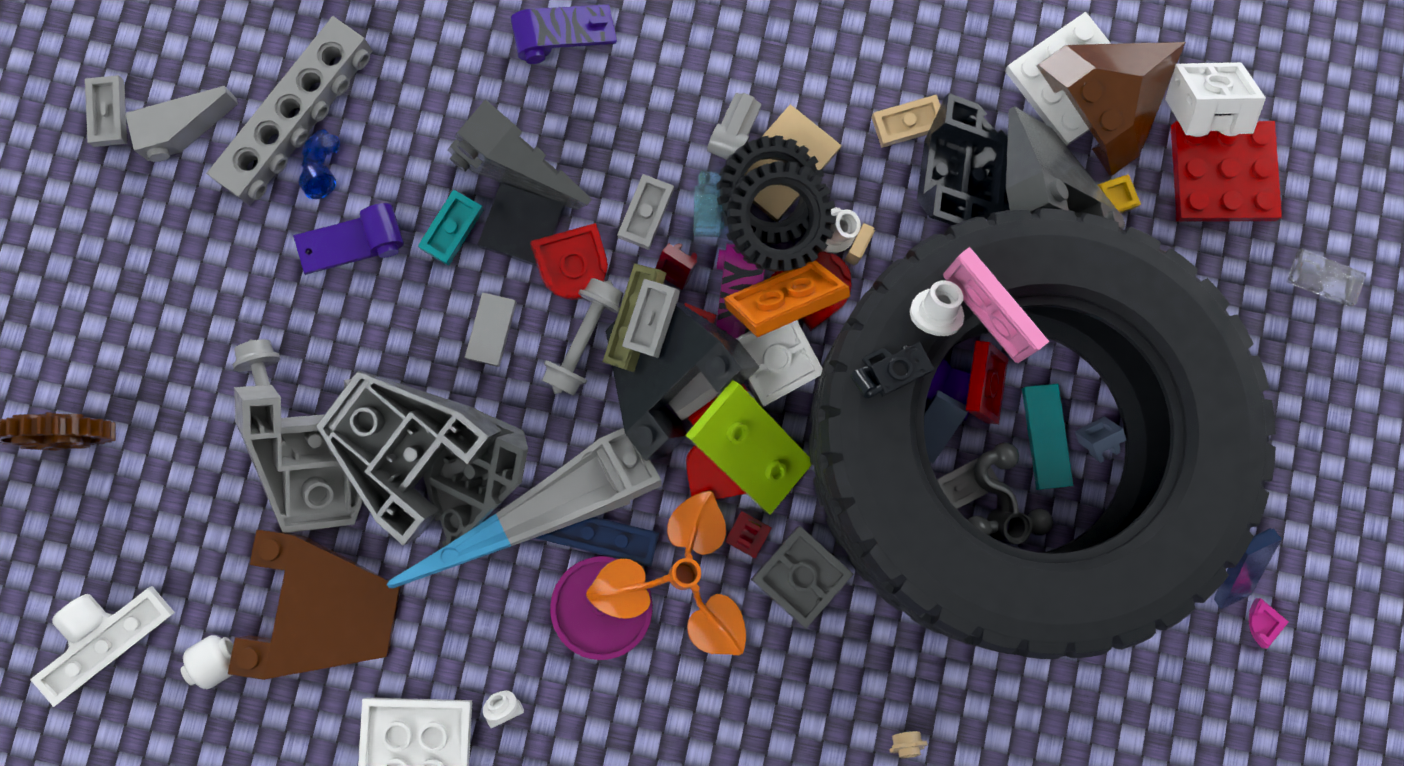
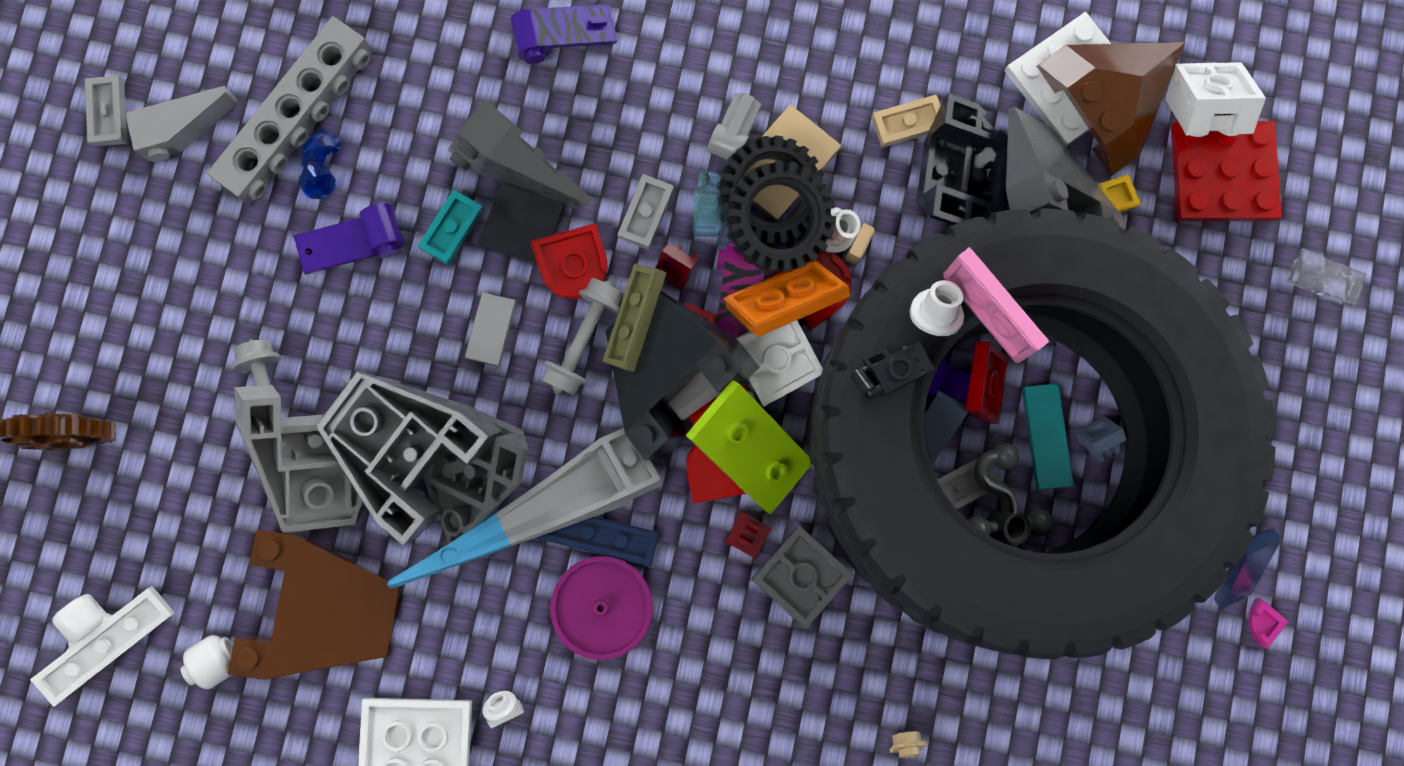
(651, 318): light grey plate -> none
(698, 527): orange plant -> none

